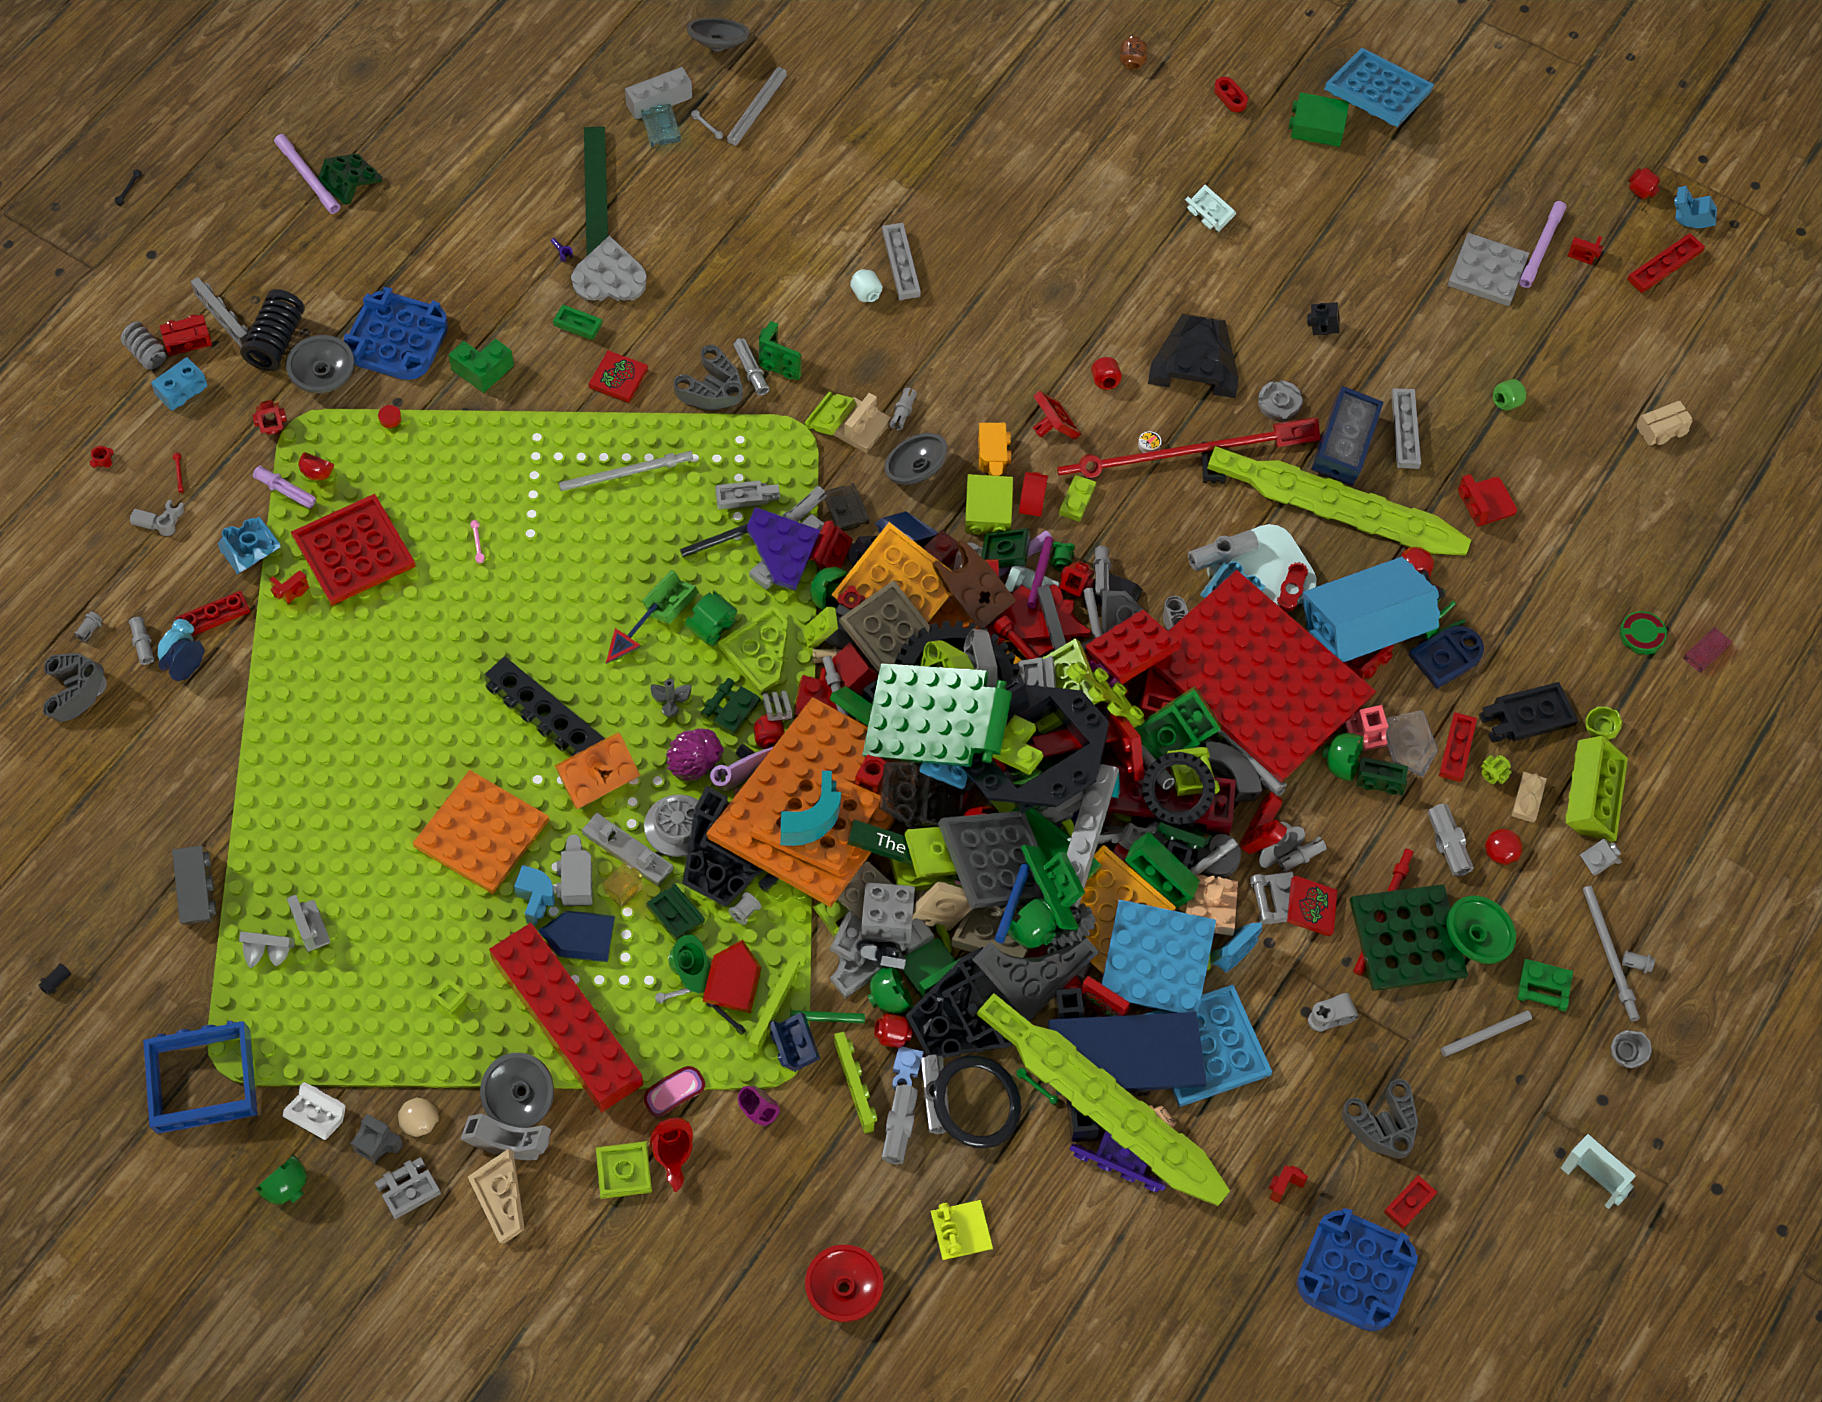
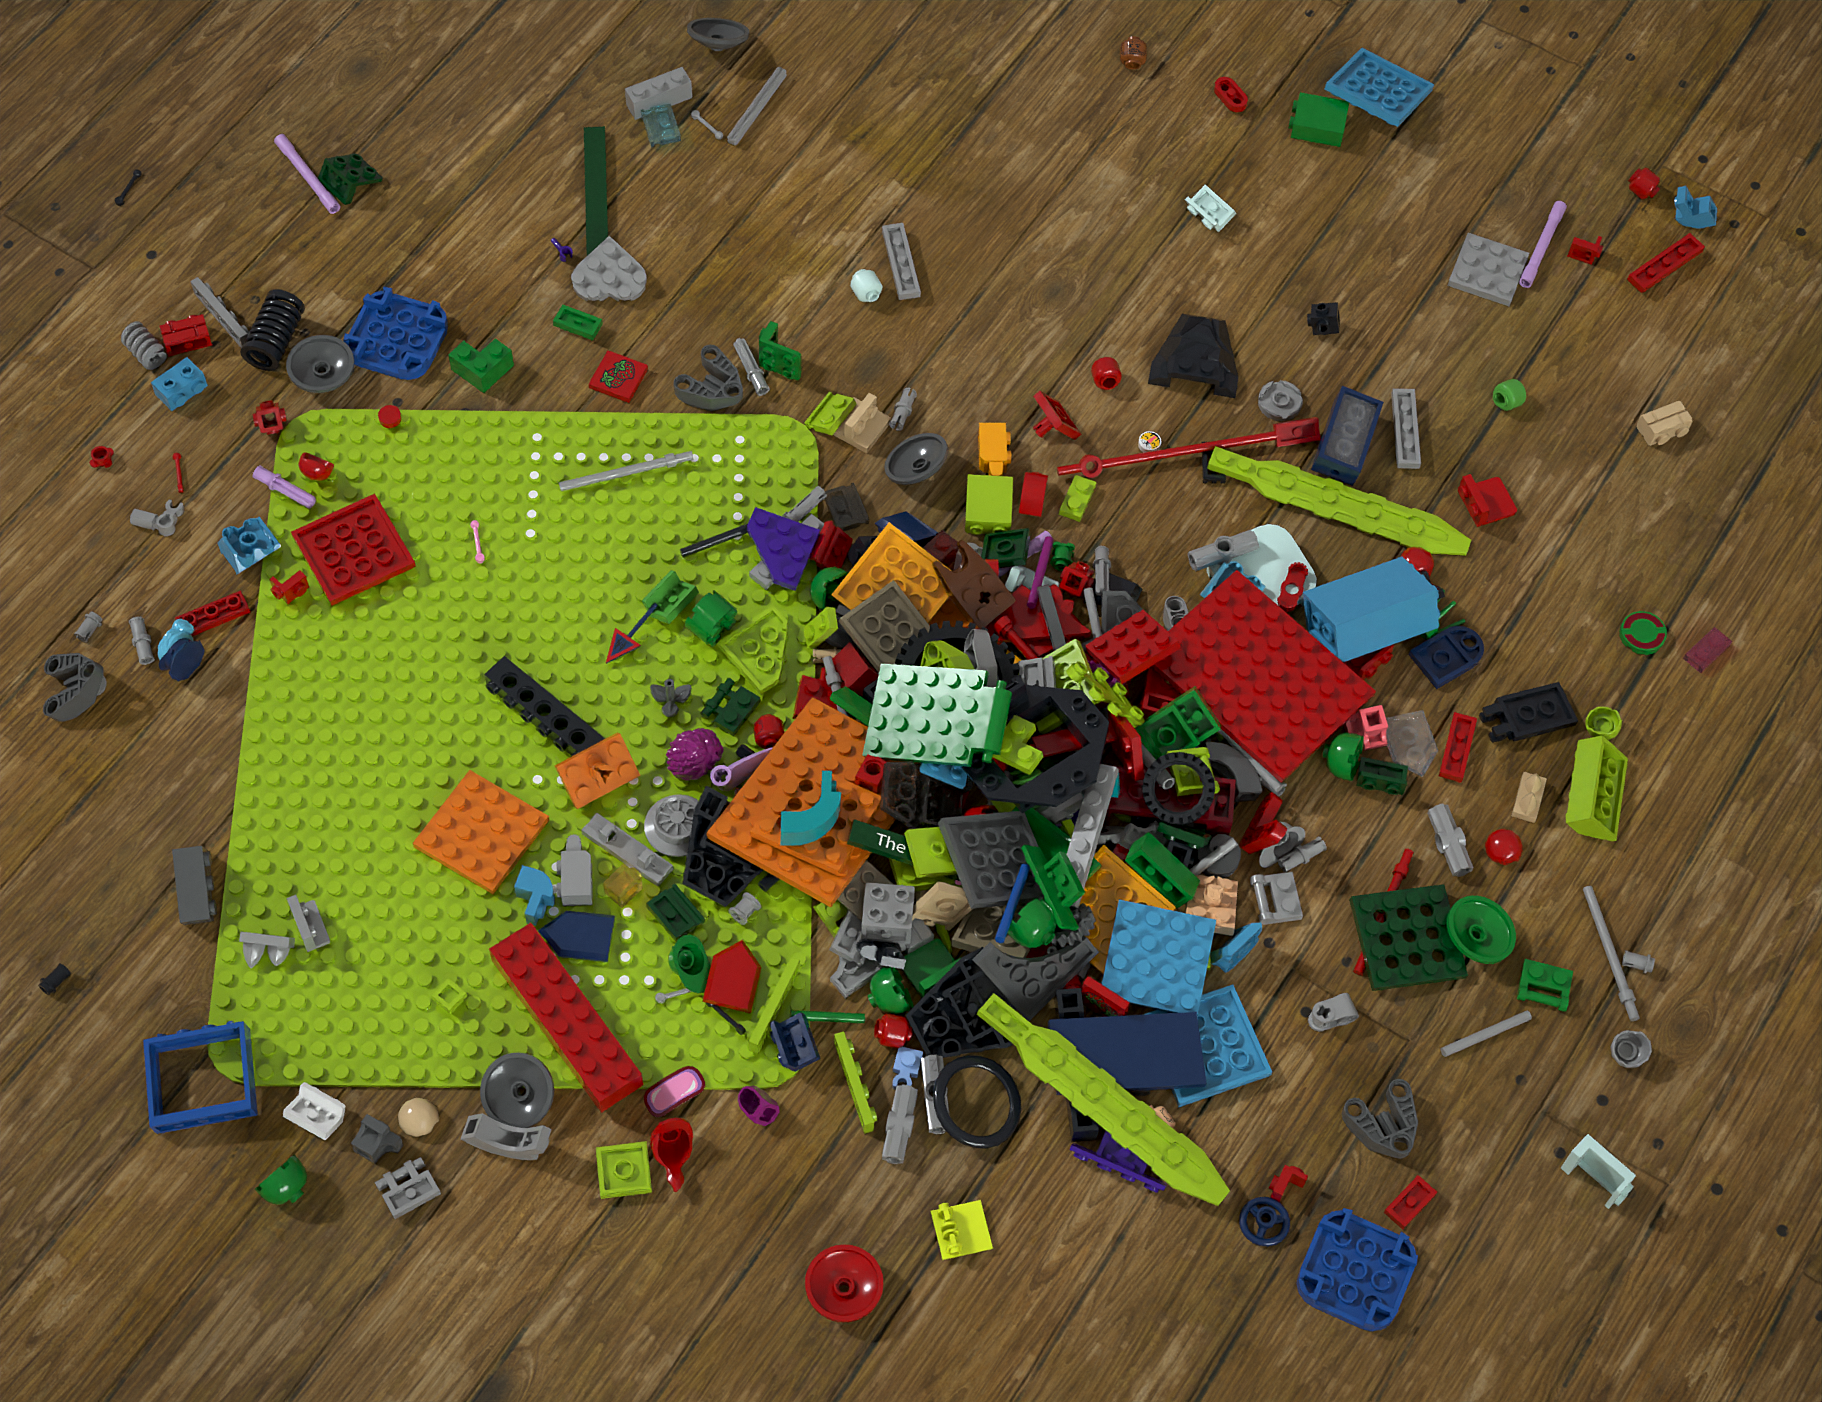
(499, 1195): tan wing -> none
(745, 494): light grey hinge -> none
(777, 699): light grey tile -> none
(851, 592): red plate -> none
(1021, 1074): green hinge -> none
(1269, 1213): none -> dark blue piece
(1312, 906): red tile -> none
(1496, 769): lime gear -> none
(1601, 856): light grey bracket -> none

